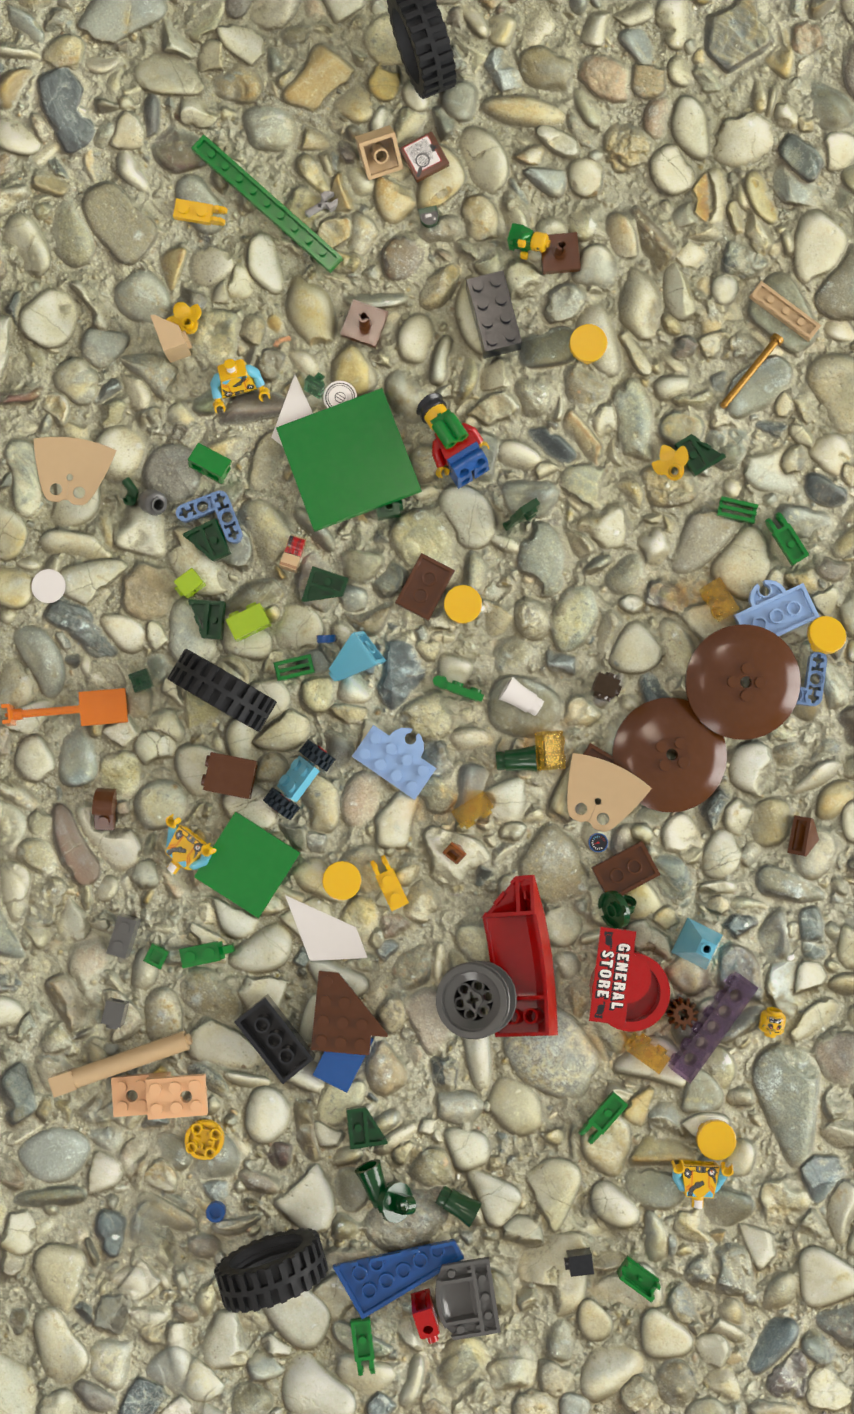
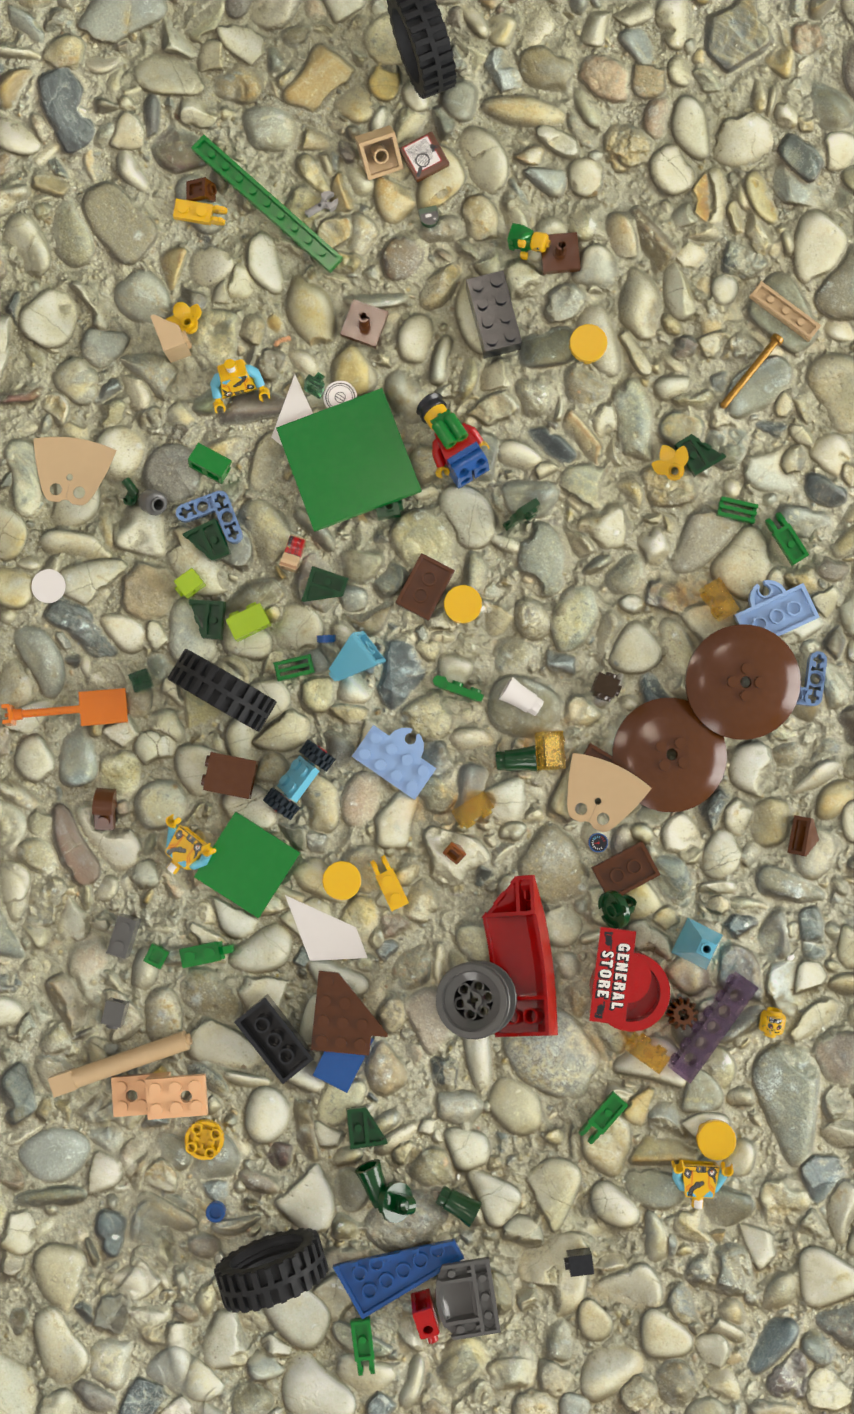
(201, 189): none -> reddish brown bracket
(638, 1278): green hinge -> none
(826, 635): yellow tile -> none

